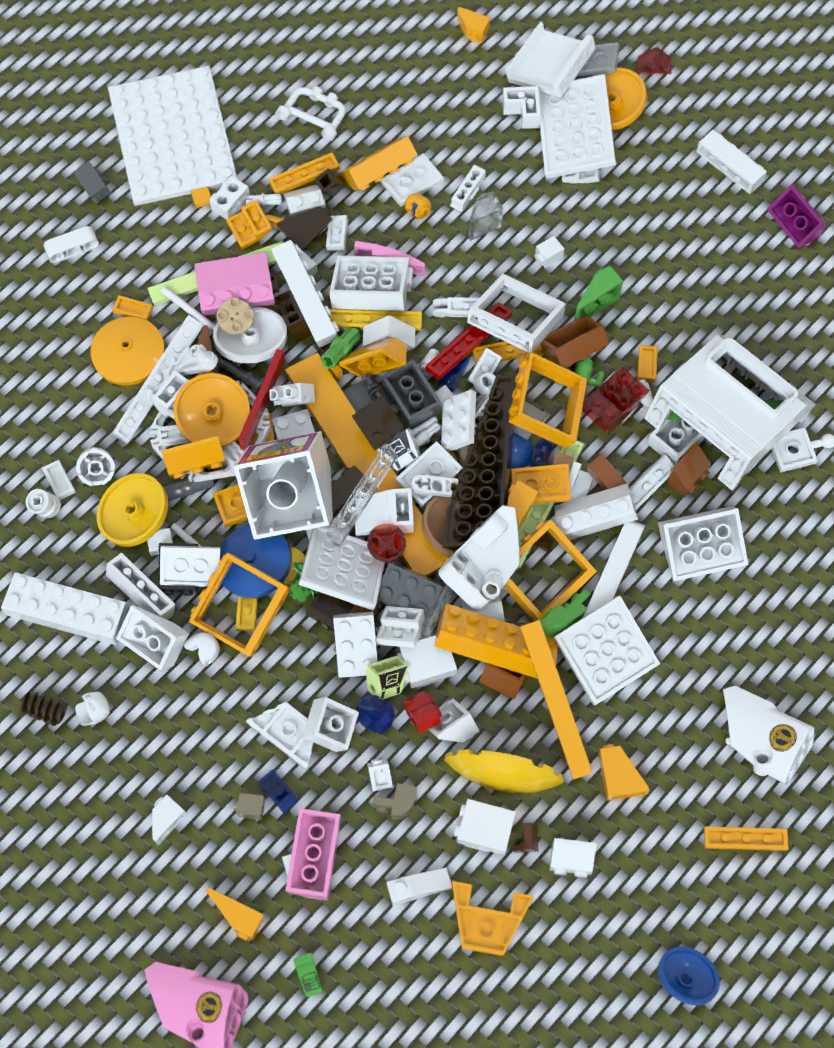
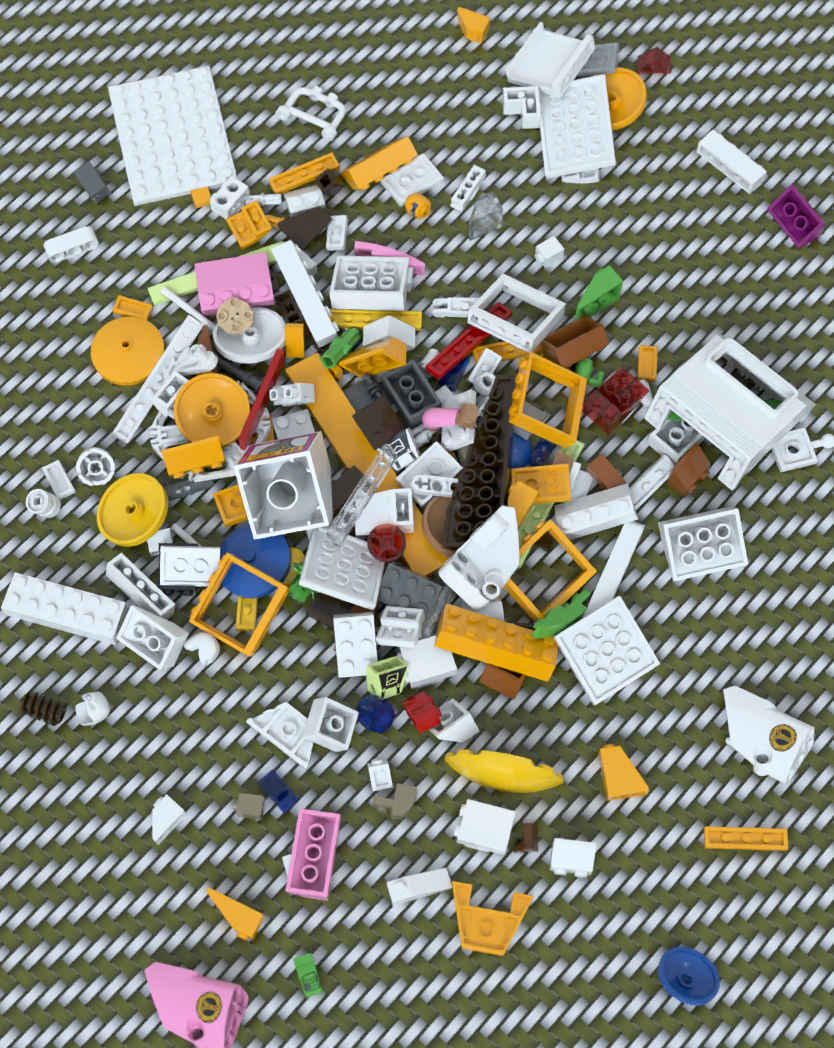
(294, 340): none -> light orange tile
(444, 417): none -> piece
(556, 699): light orange tile -> none

